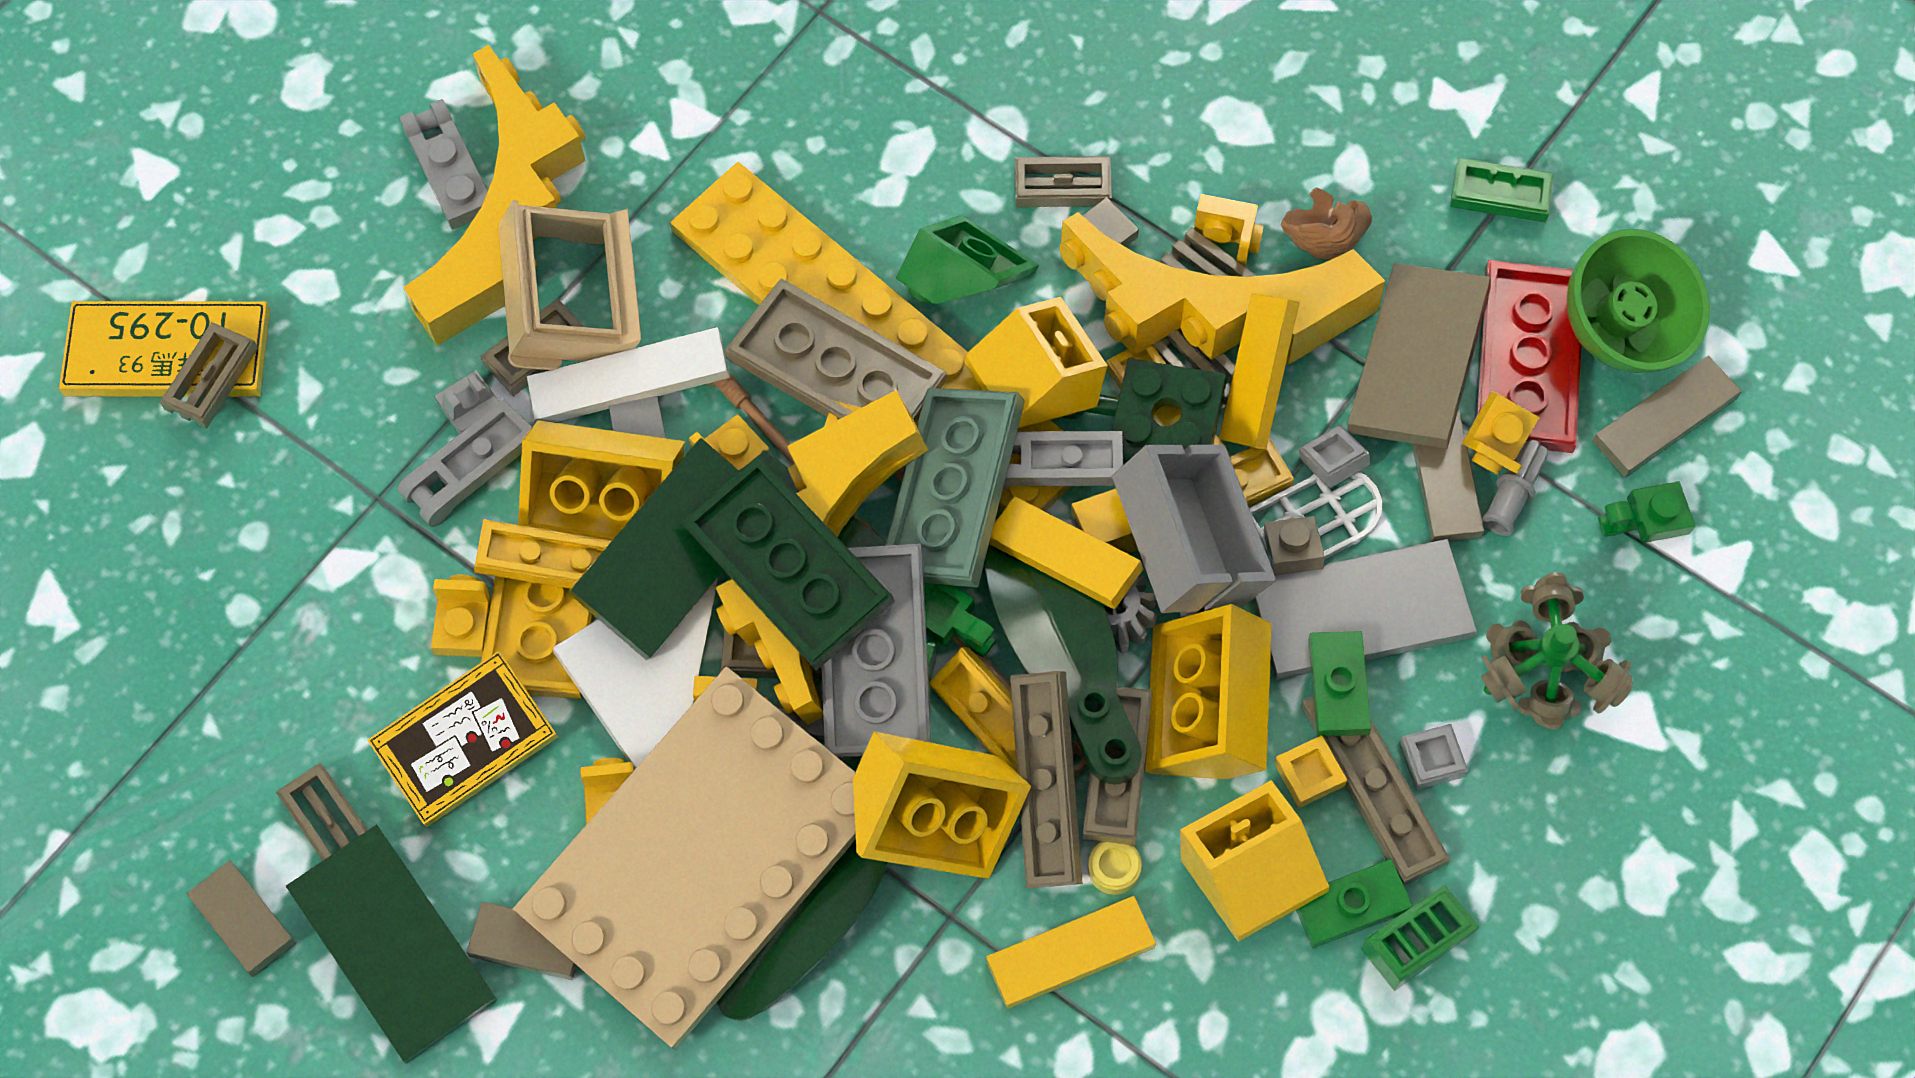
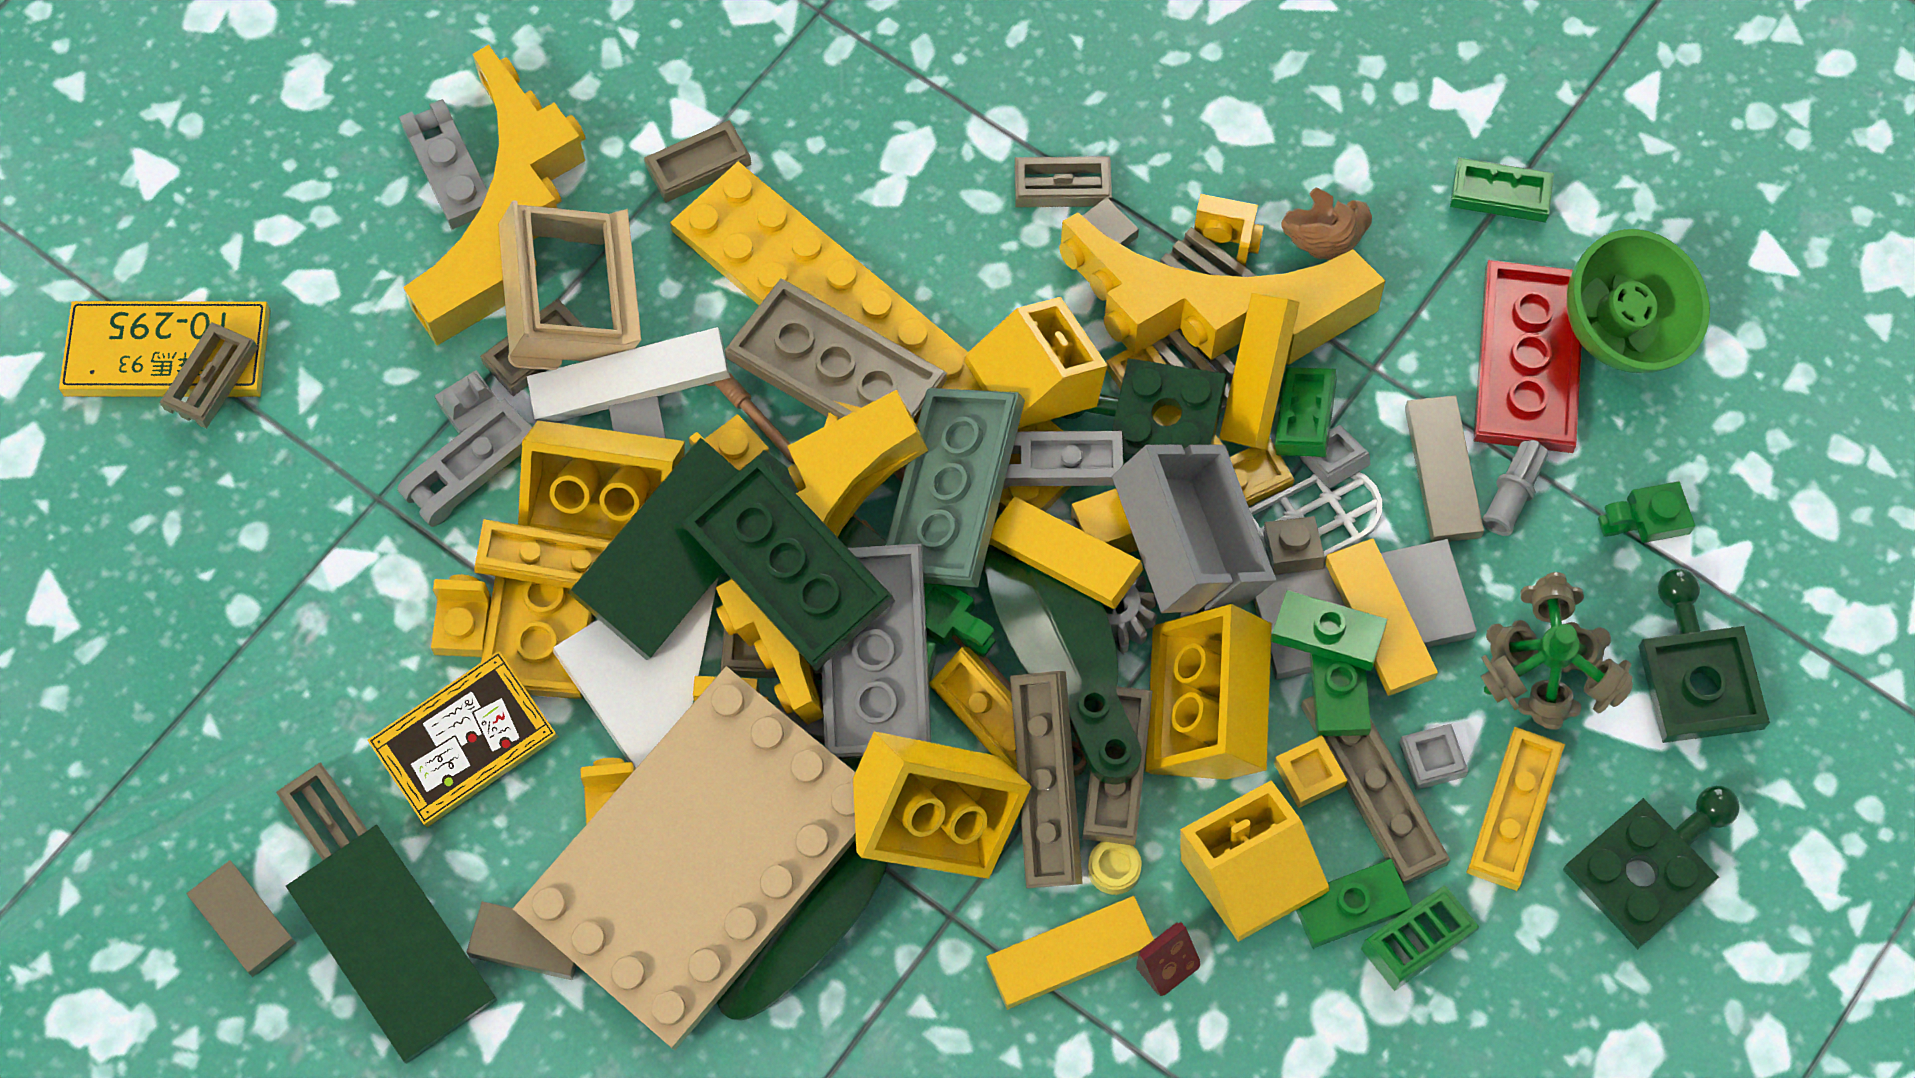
(696, 160): none -> dark tan tile
(960, 261): green slope -> none
(1168, 959): none -> dark red slope
(1306, 412): none -> green plate
(1329, 630): none -> plate
(1369, 587): none -> yellow tile
(1420, 355): dark tan tile -> none
(1499, 434): yellow bracket -> none
(1515, 808): none -> yellow tile
(1648, 838): none -> dark green plate
(1666, 416): dark tan tile -> none
(1717, 653): none -> dark green plate

